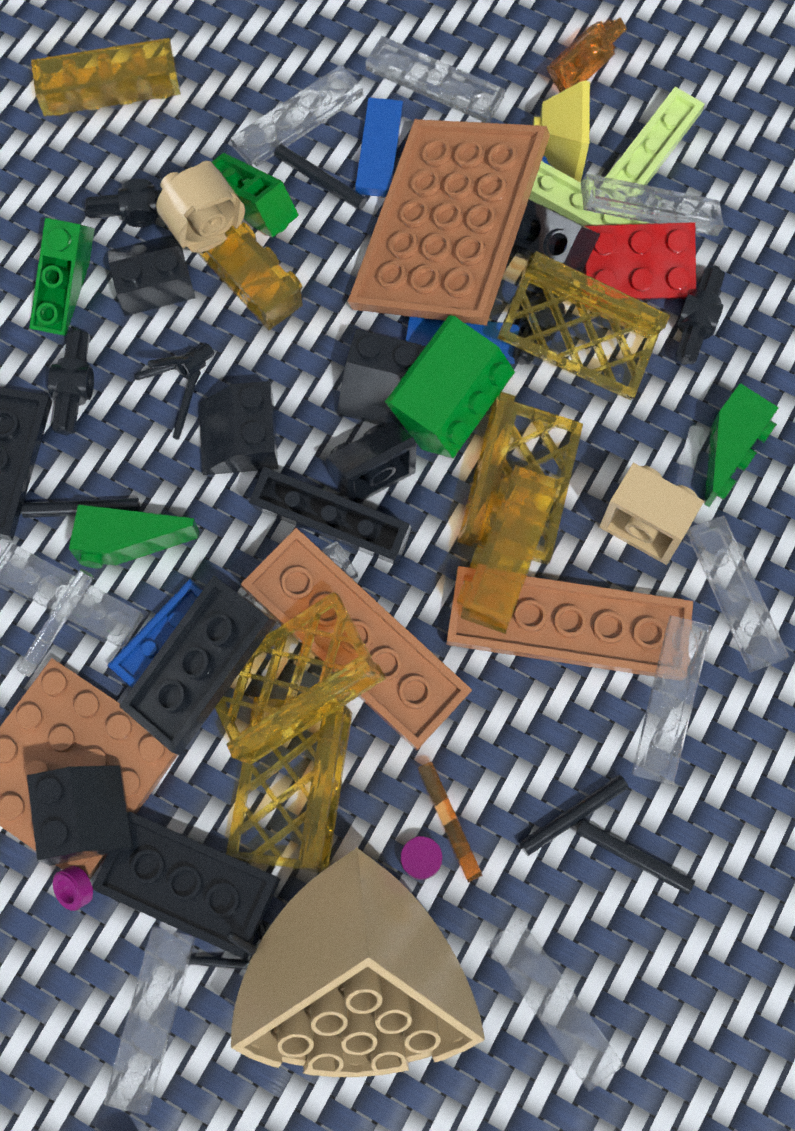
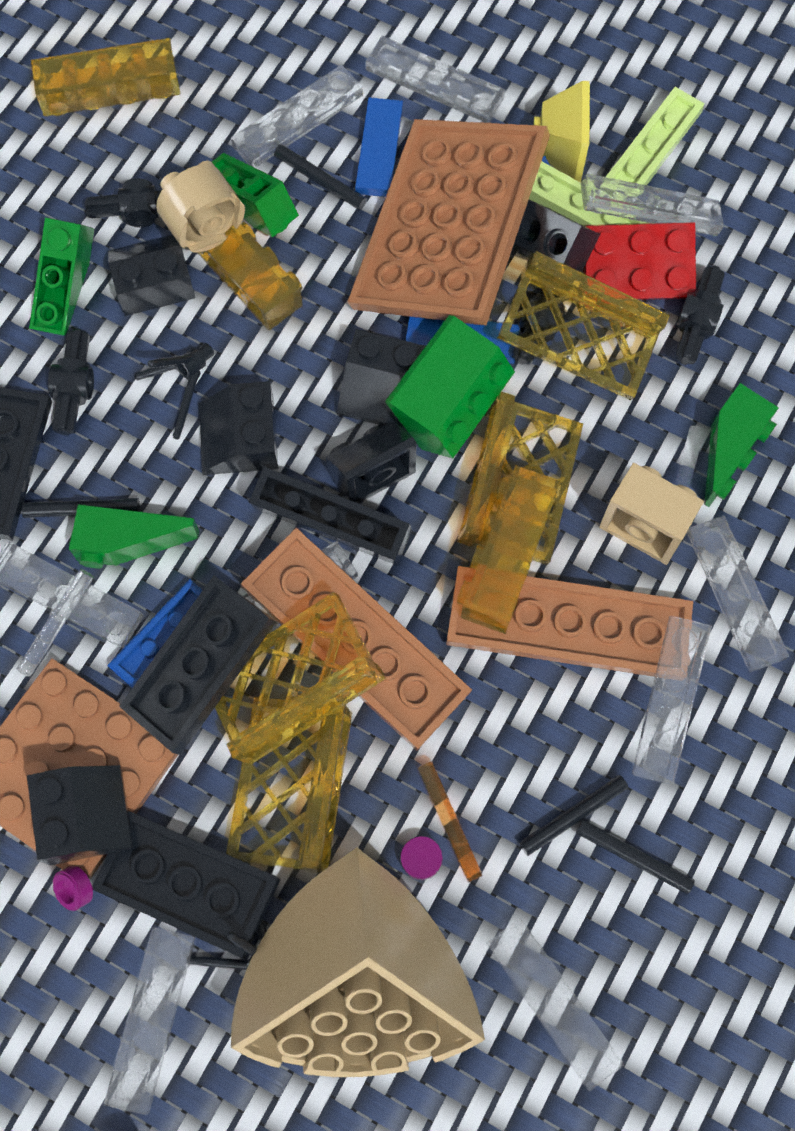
(586, 54): clear orange hinge -> none

